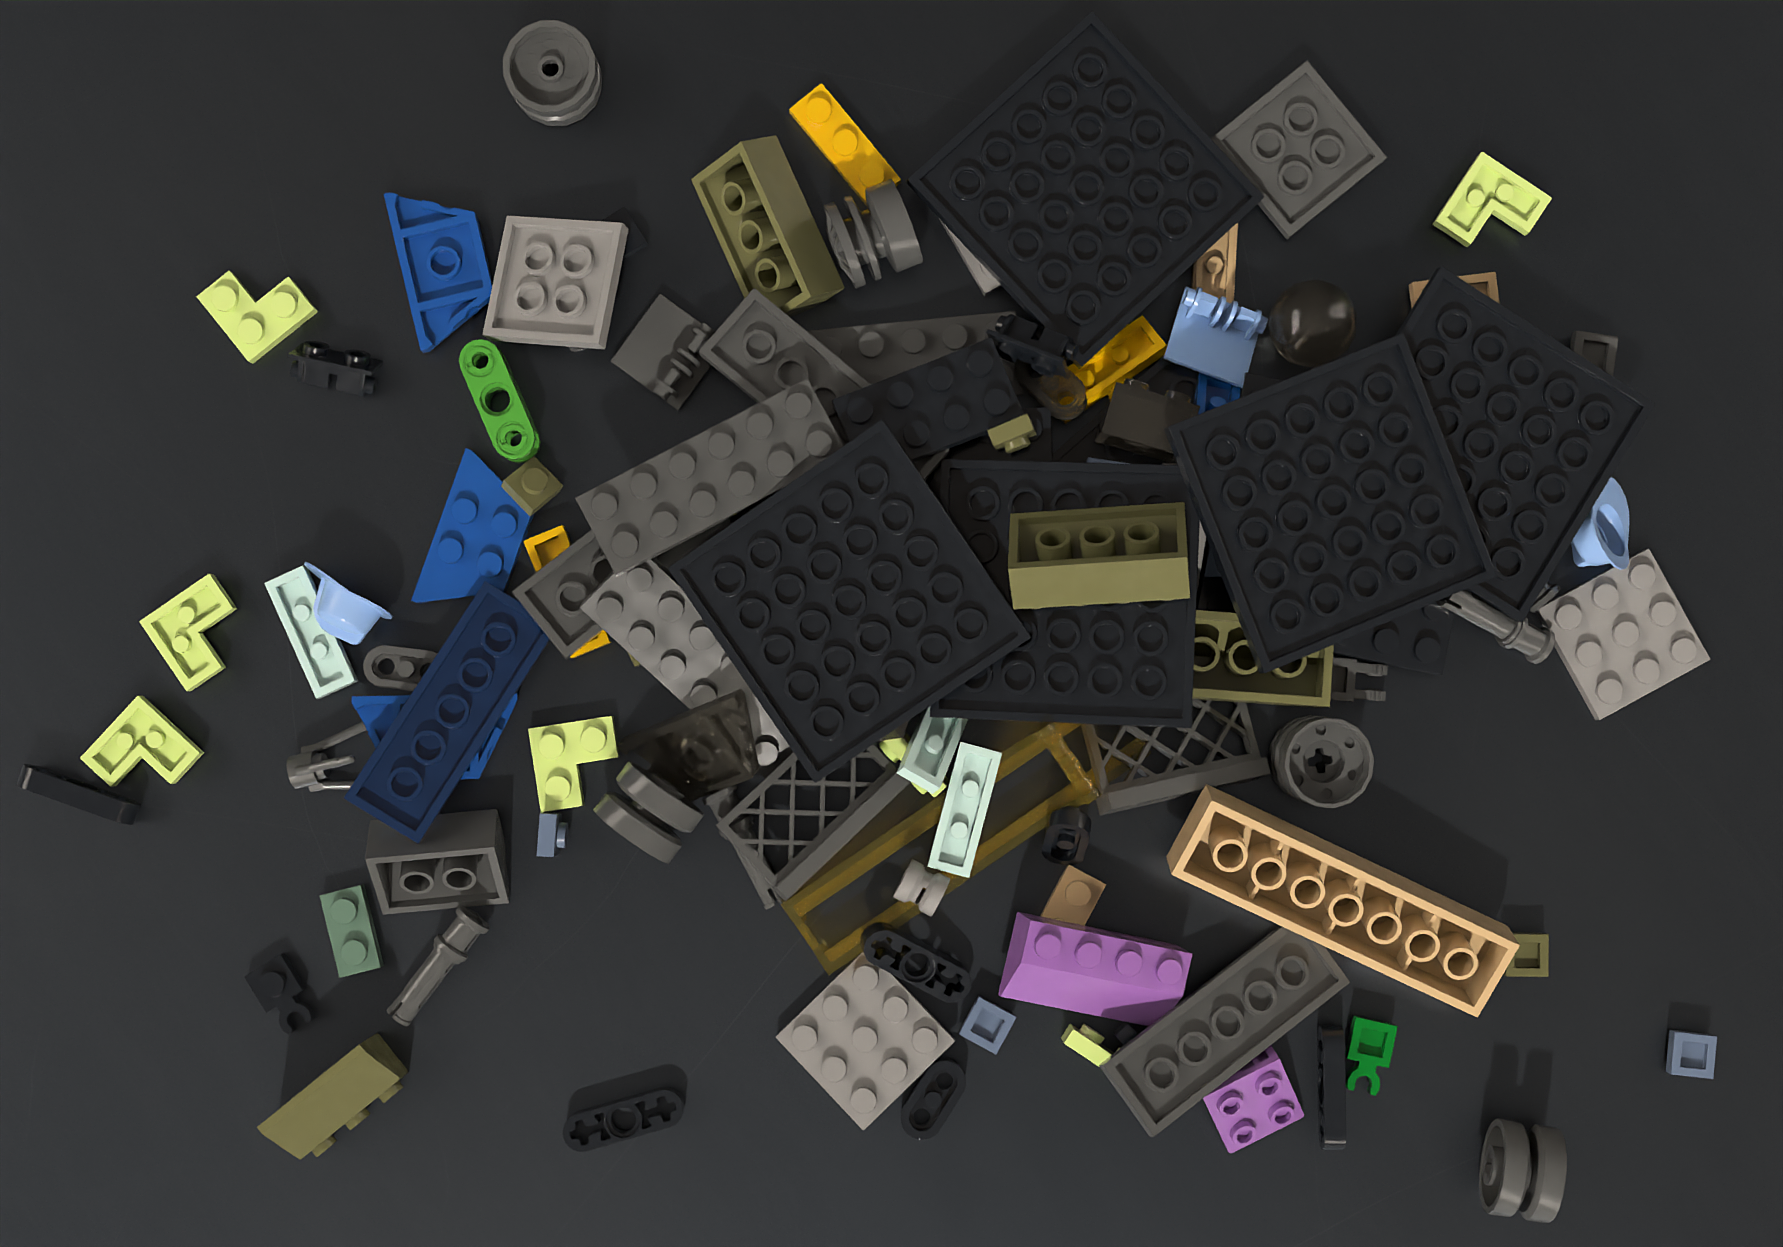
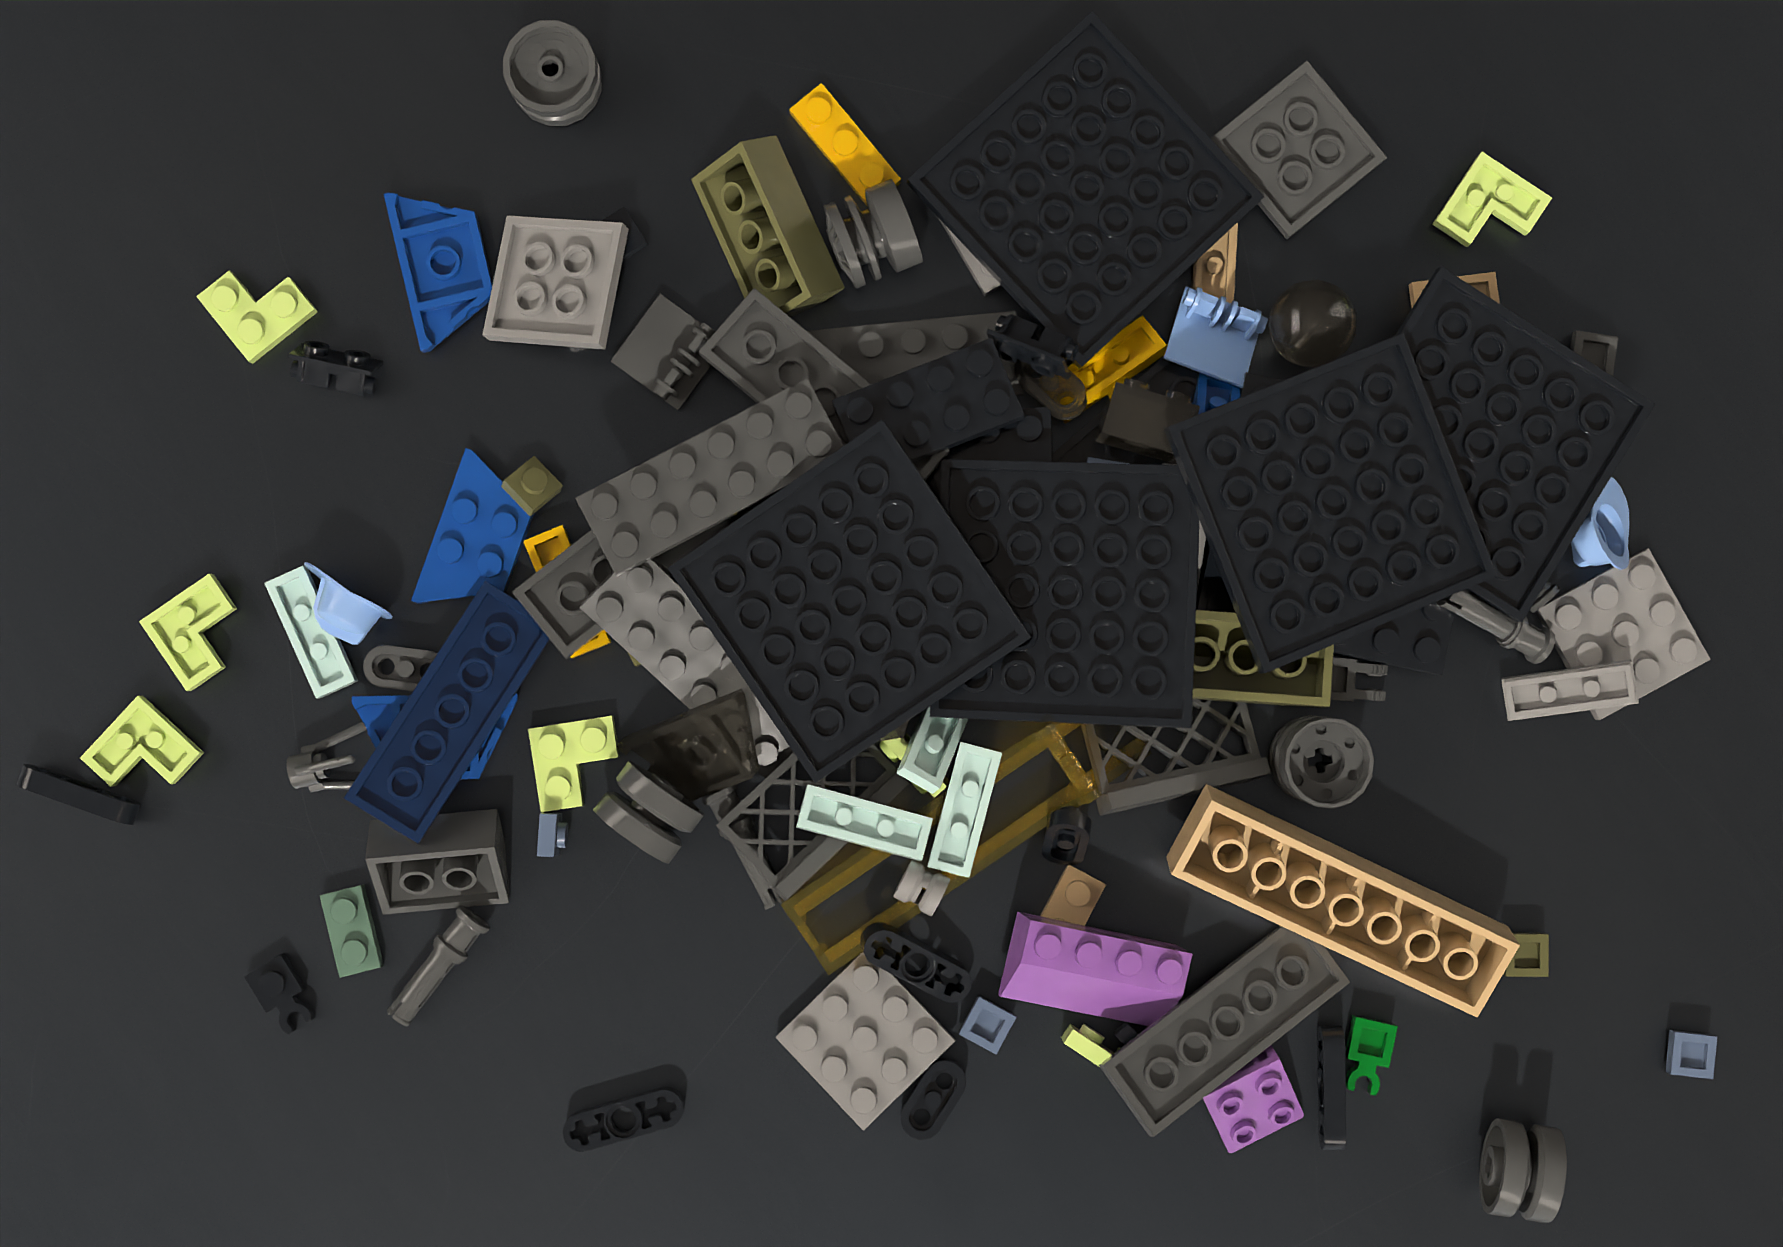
(336, 1099): olive slope -> none
(484, 385): bright green piece -> none
(864, 822): none -> light aqua plate
(1012, 434): olive plate -> none
(1098, 556): olive slope -> none
(1570, 690): none -> light grey tile

